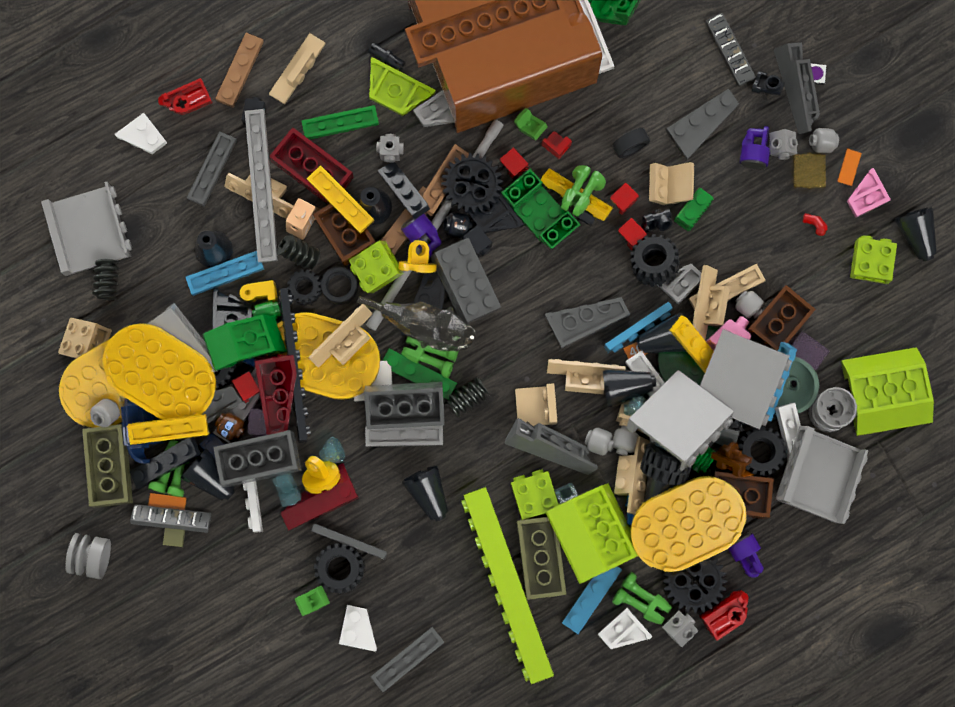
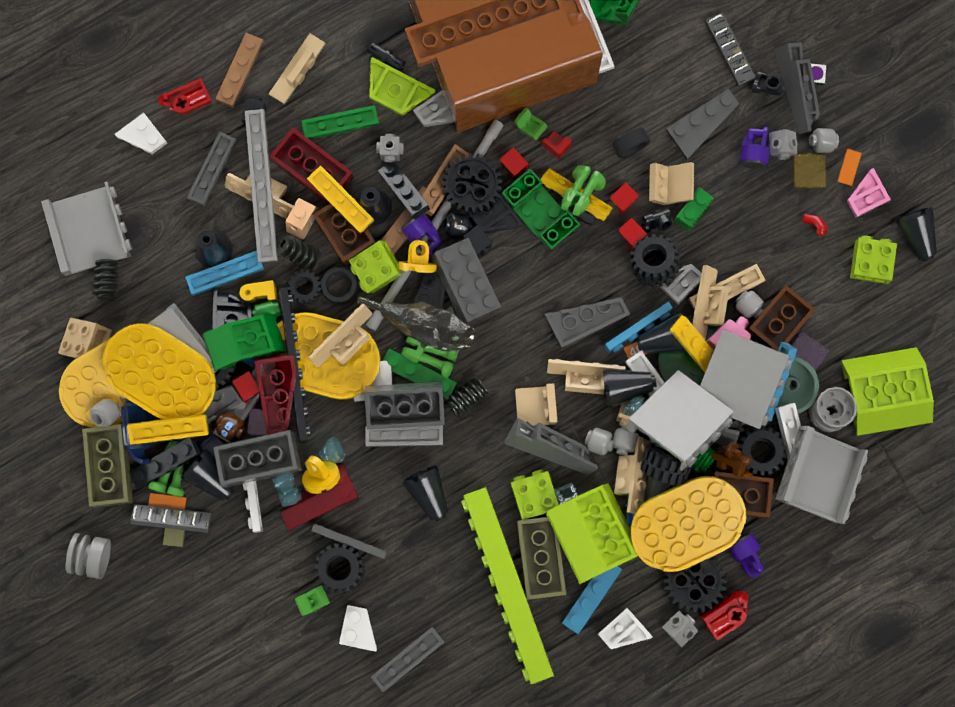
(653, 601): bright green piece -> none

